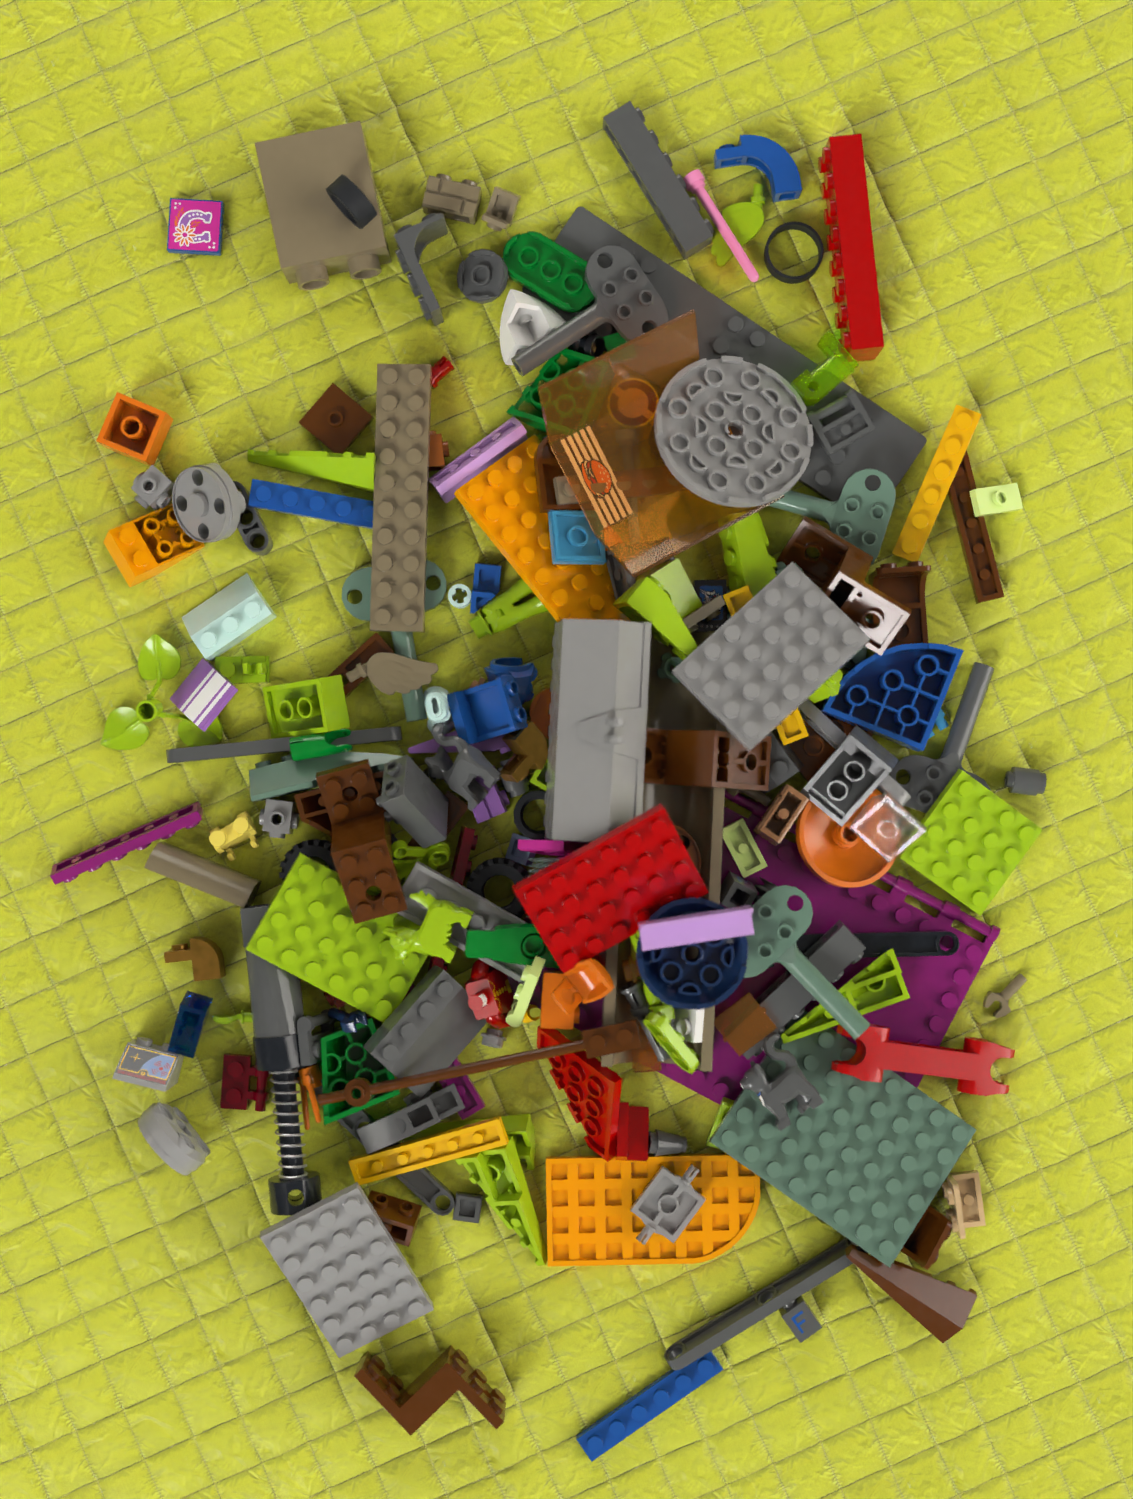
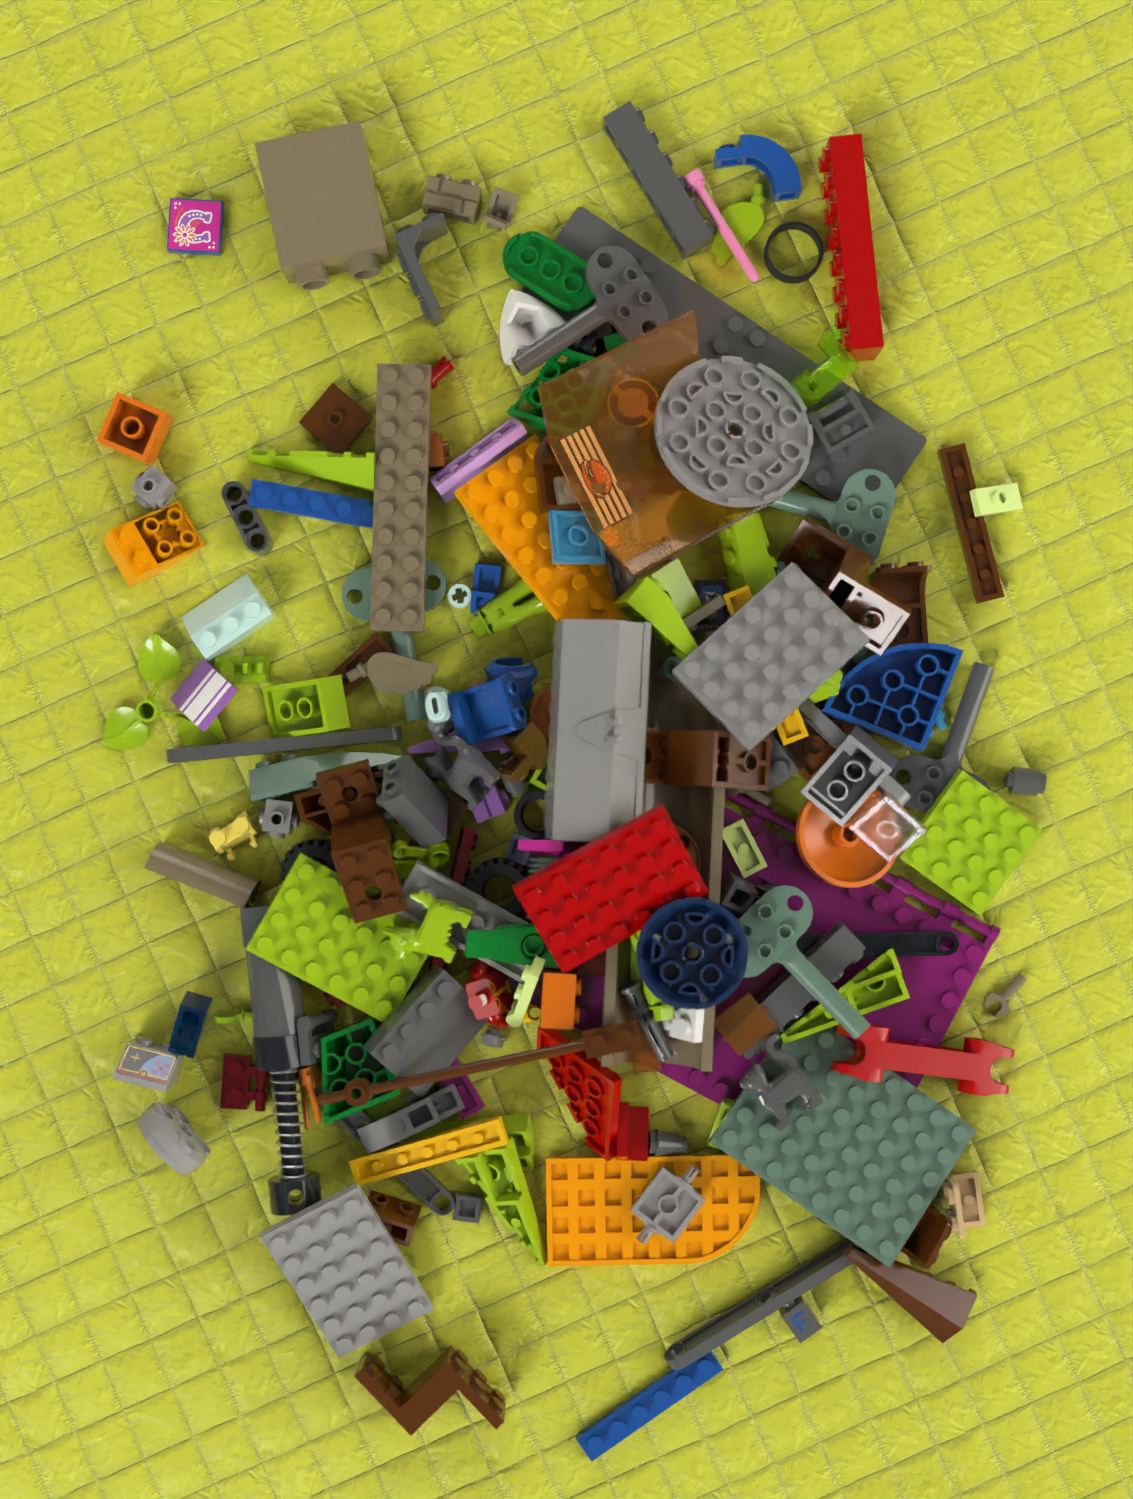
(119, 846): magenta plate -> none
(205, 957): pearl gold brick -> none
(207, 503): light grey piece -> none
(318, 745): green piece -> none
(348, 1020): dark blue bar -> none
(351, 201): black tyre -> none
(482, 276): dark grey tile -> none
(587, 981): orange piece -> none
(630, 969): clear orange plate -> none
(671, 1041): lime plate -> none
(696, 927): lavender panel -> none
(781, 814): medium nougat brick -> none
(936, 483): yellow plate -> none

